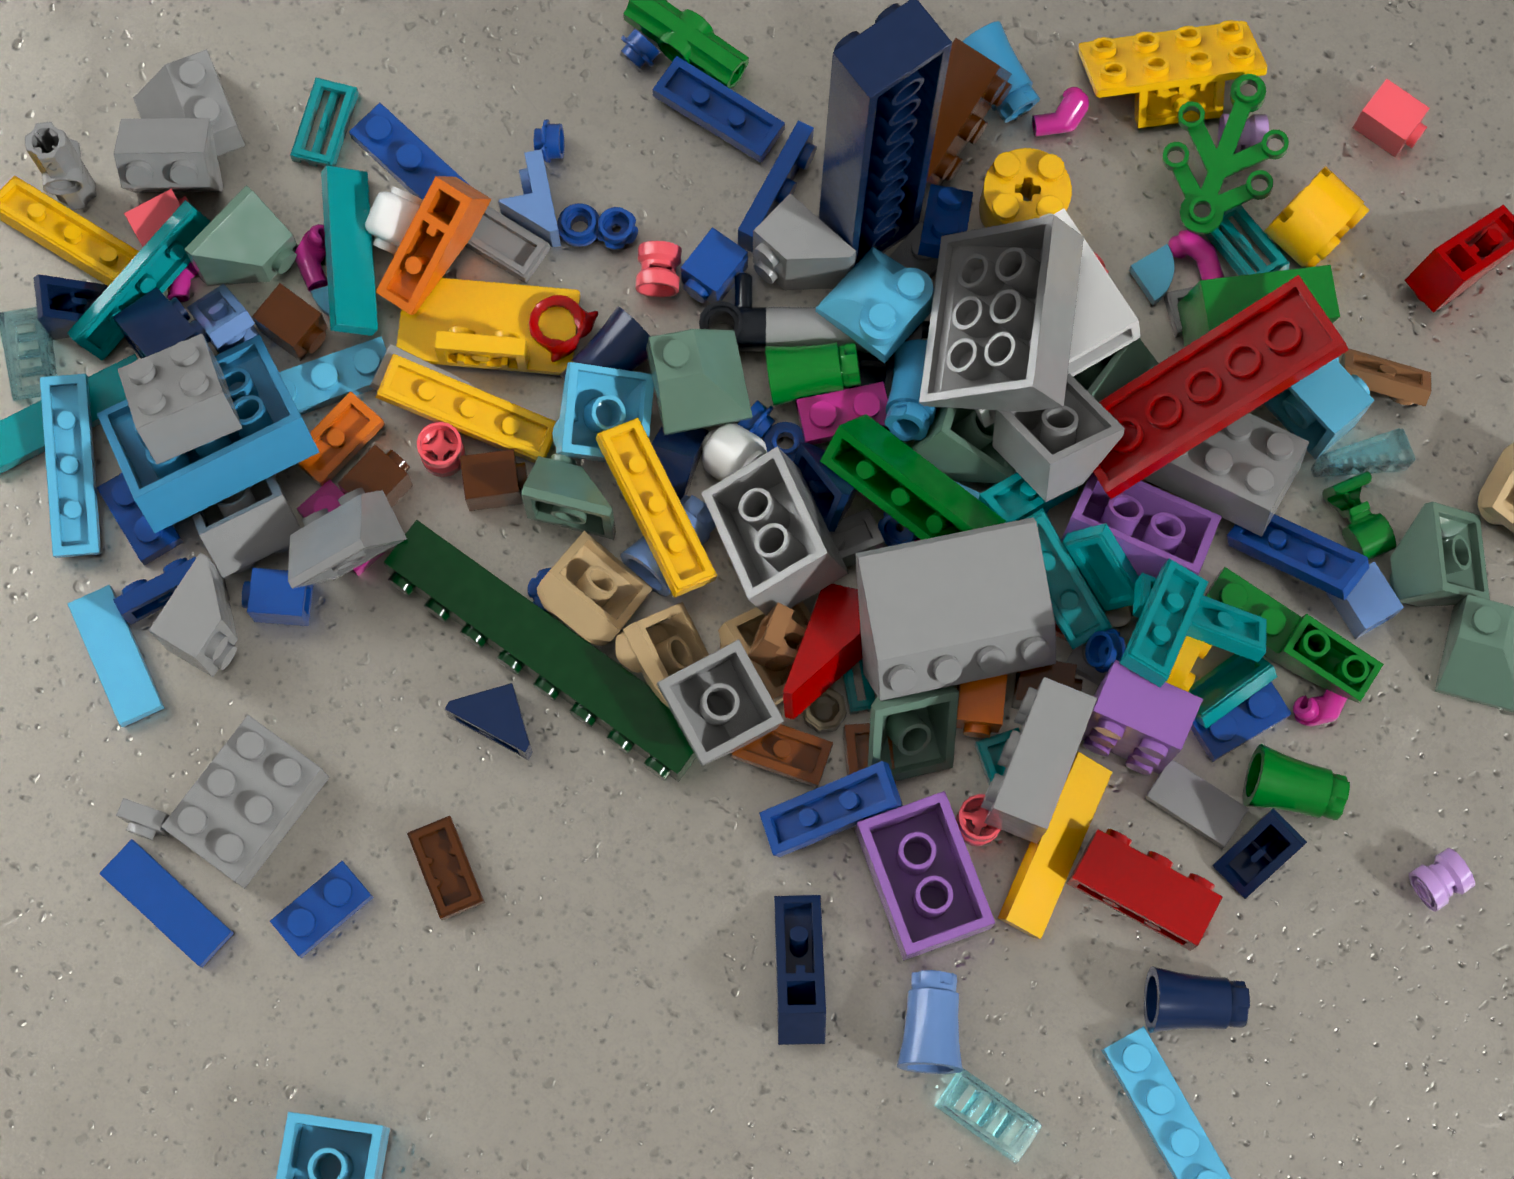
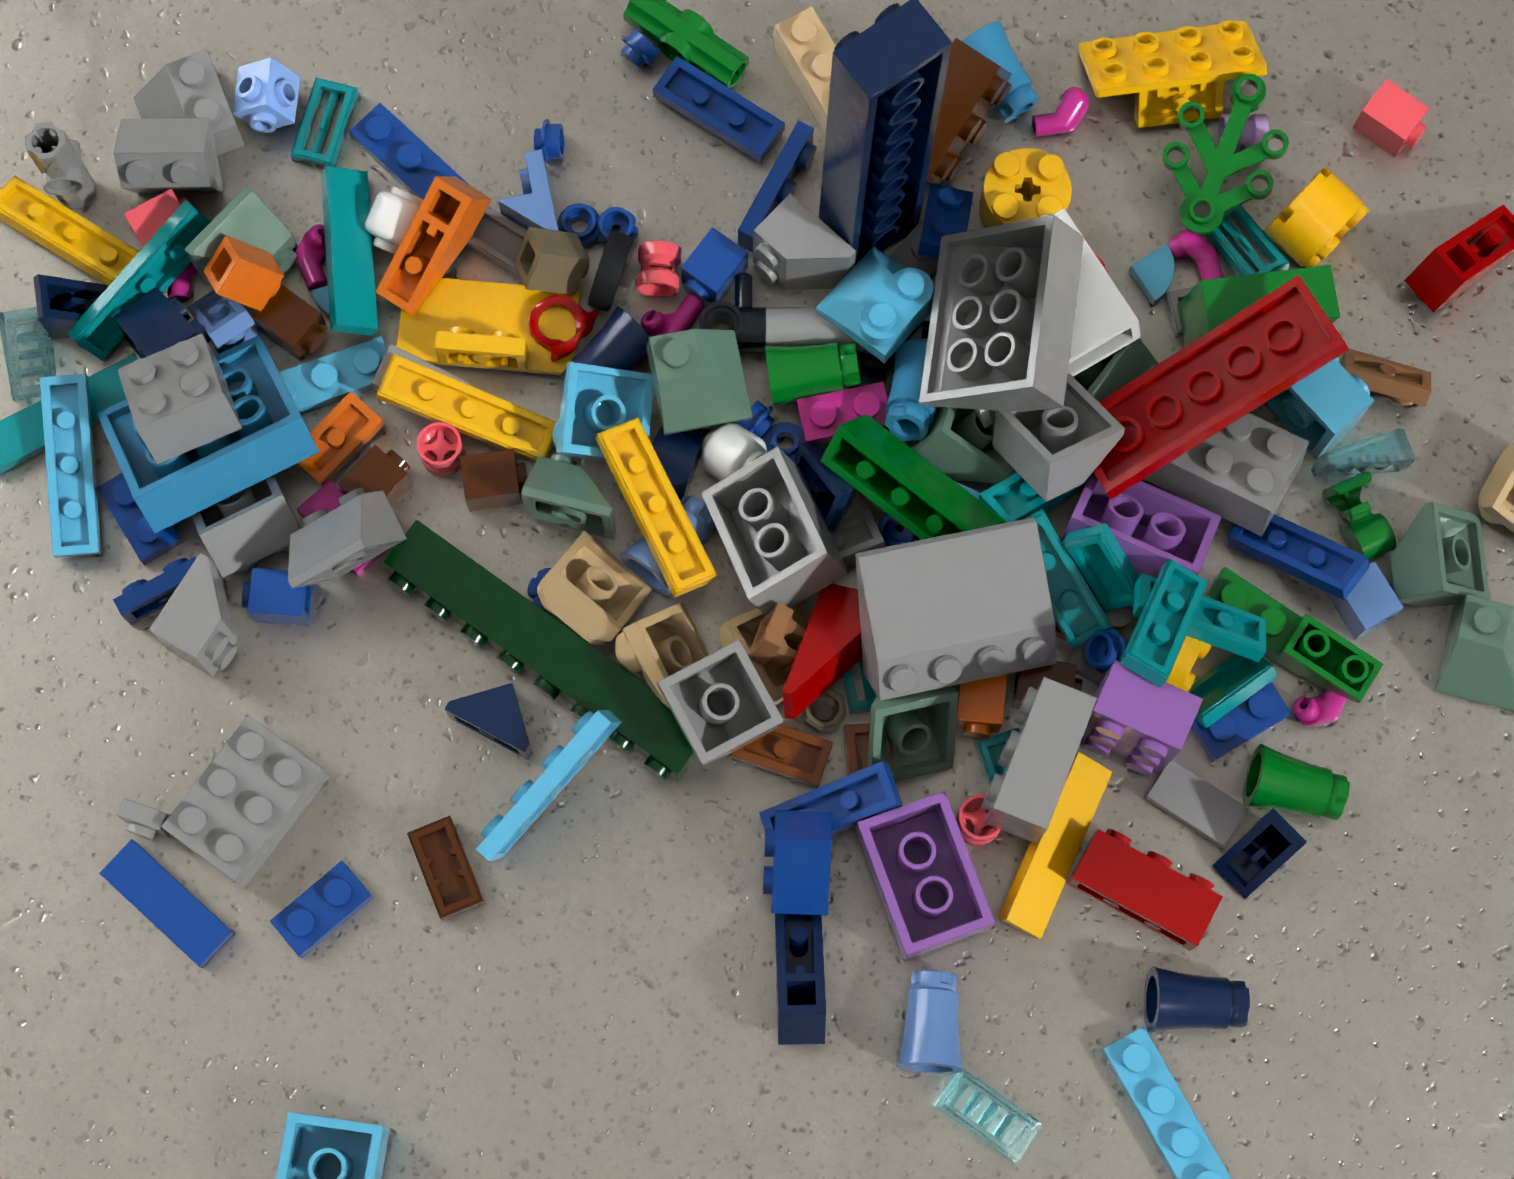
(115, 656): medium azure tile -> none
(243, 273): none -> orange brick
(266, 95): none -> light blue brick
(535, 797): none -> medium azure plate
(552, 261): none -> dark tan brick
(610, 271): none -> black tyre
(684, 317): none -> dark pink arm
(800, 862): none -> blue brick
(807, 56): none -> tan brick
(1439, 880): lavender wheel -> none

